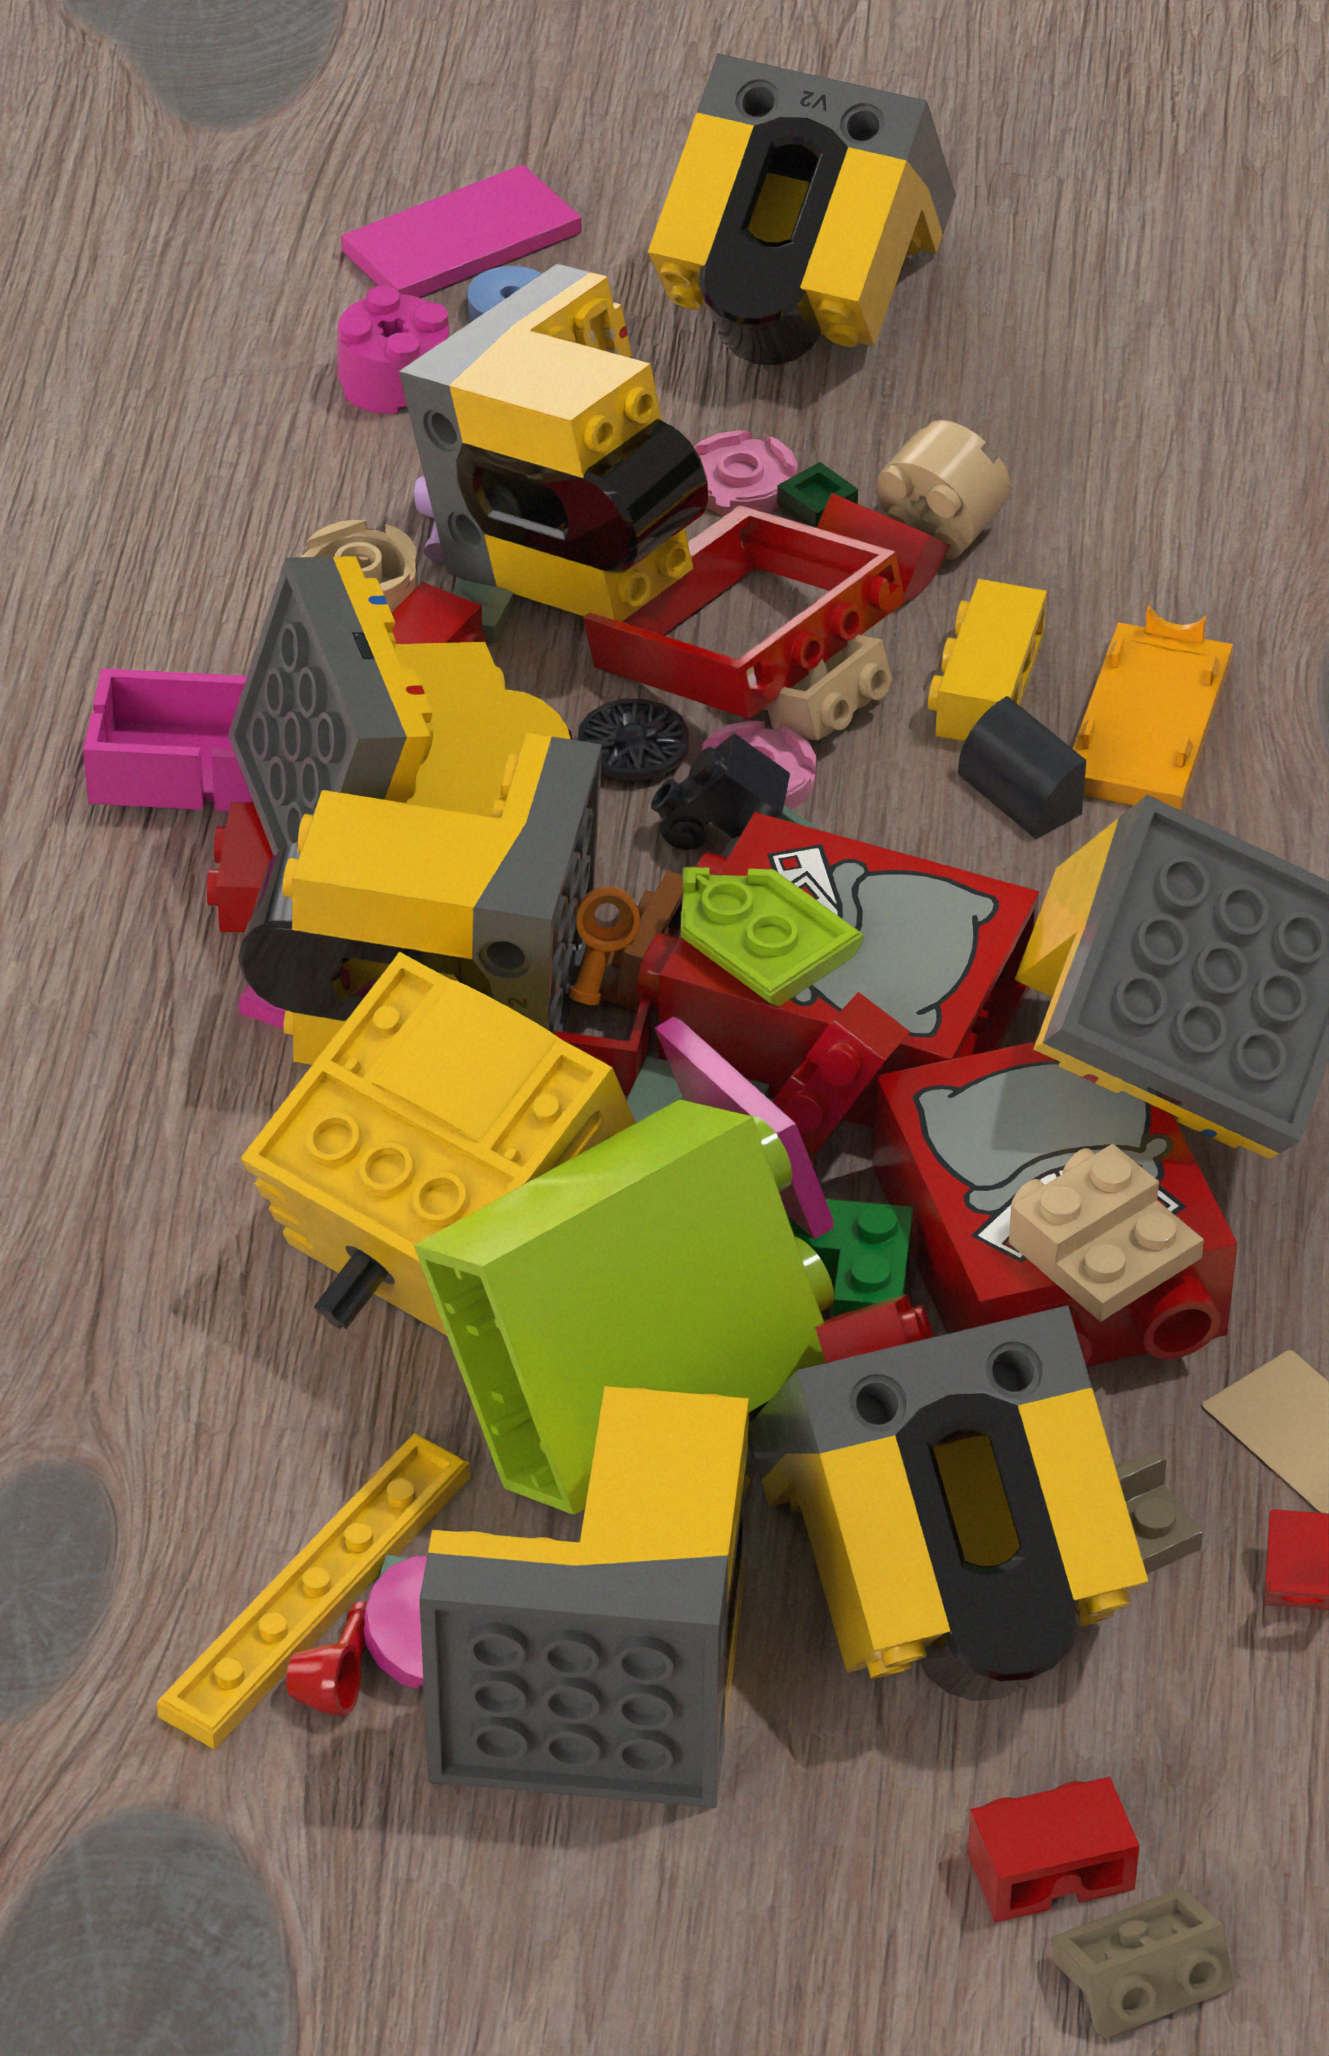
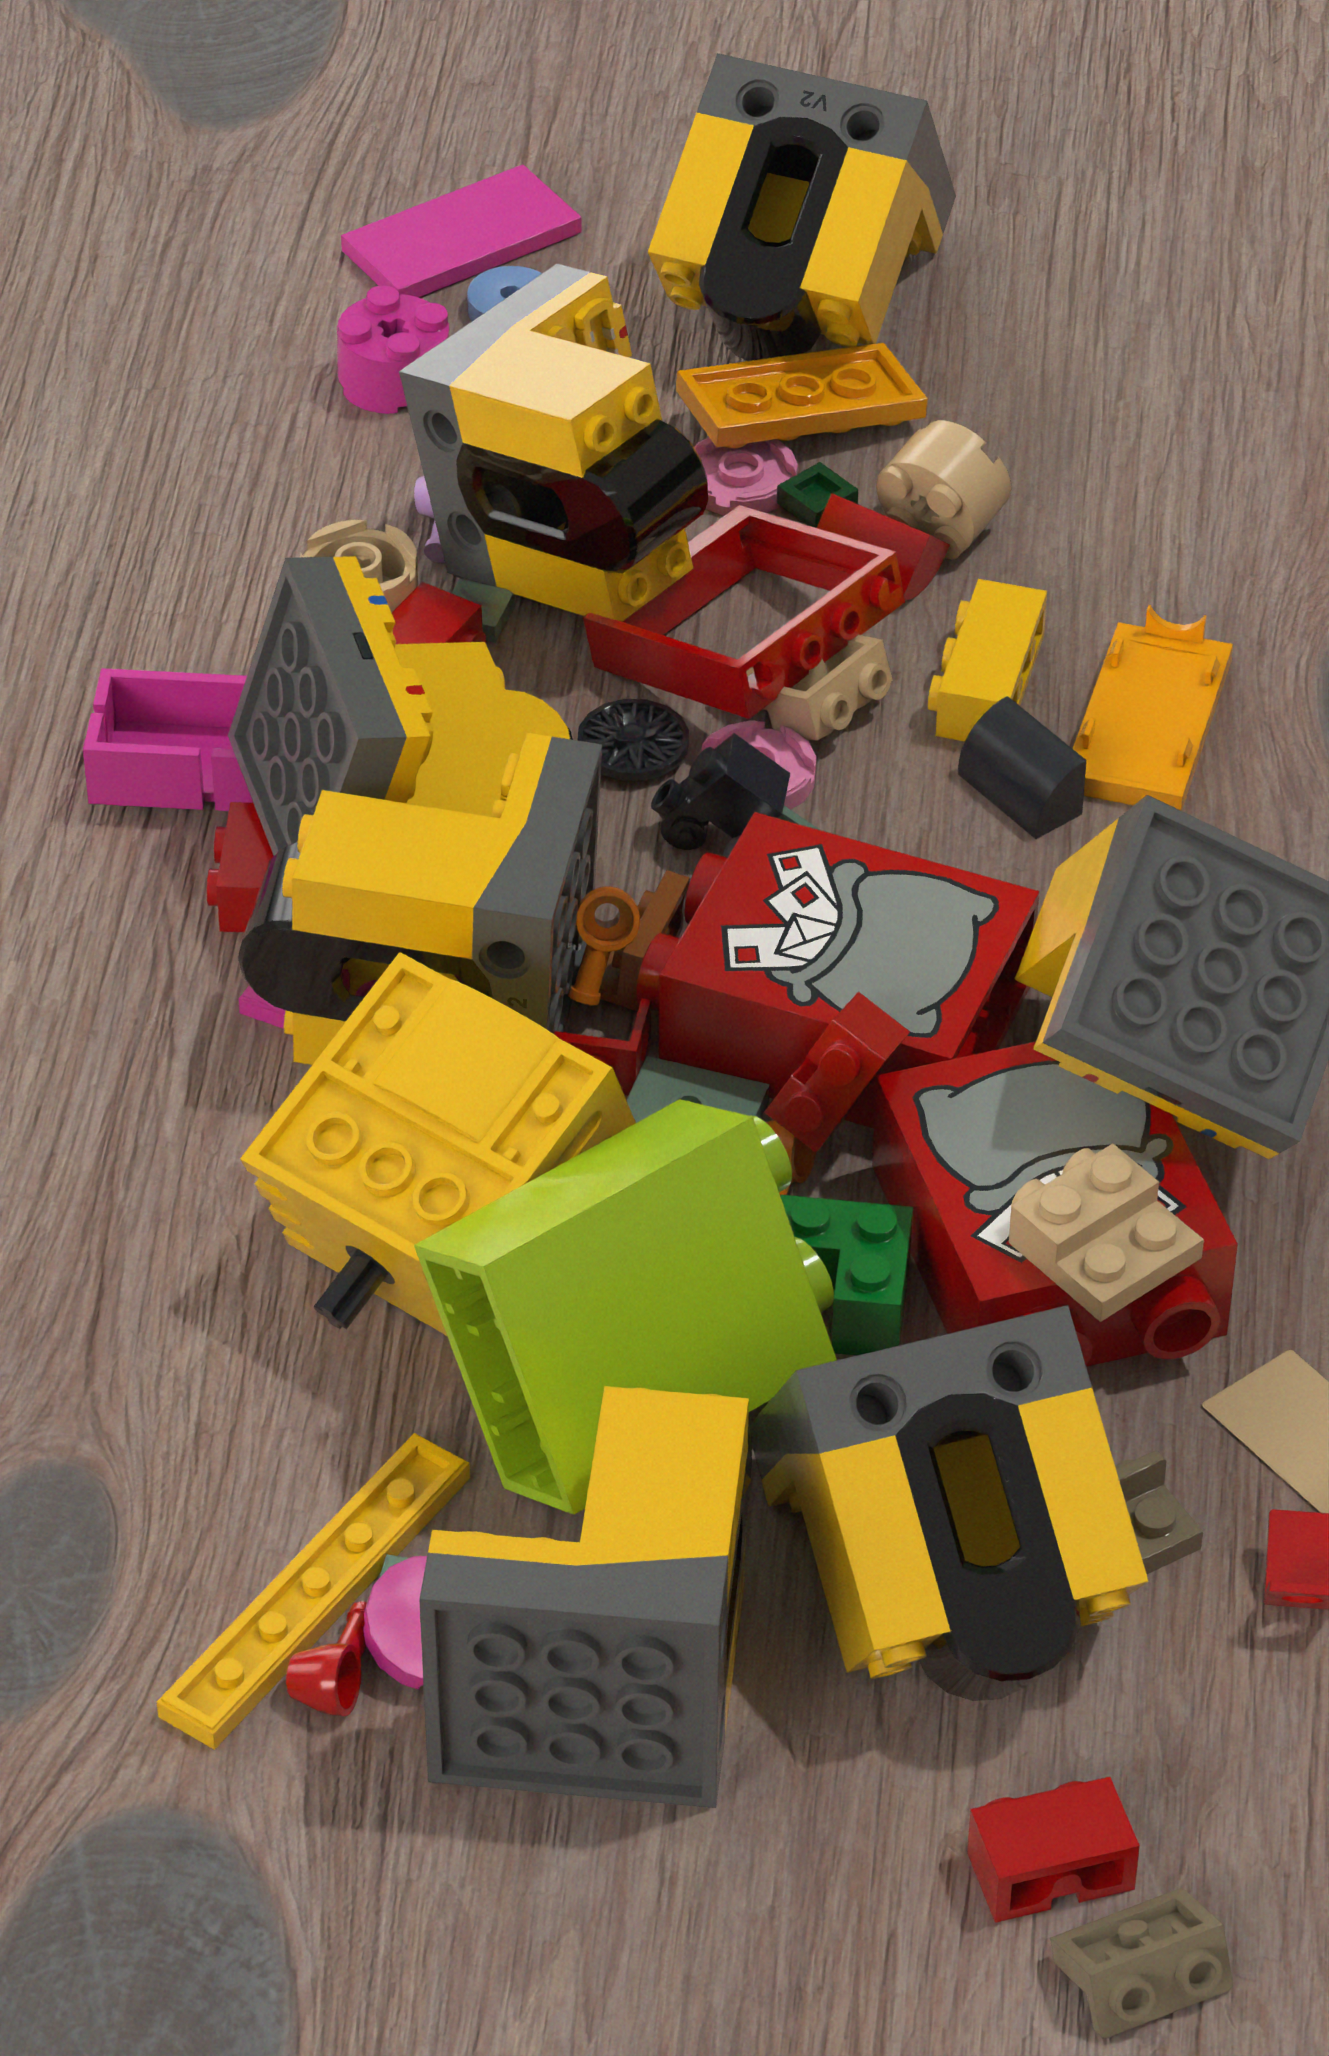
(713, 1082): dark pink tile -> none
(764, 930): lime tile -> none
(801, 395): none -> light orange plate
(873, 1329): red brick -> none

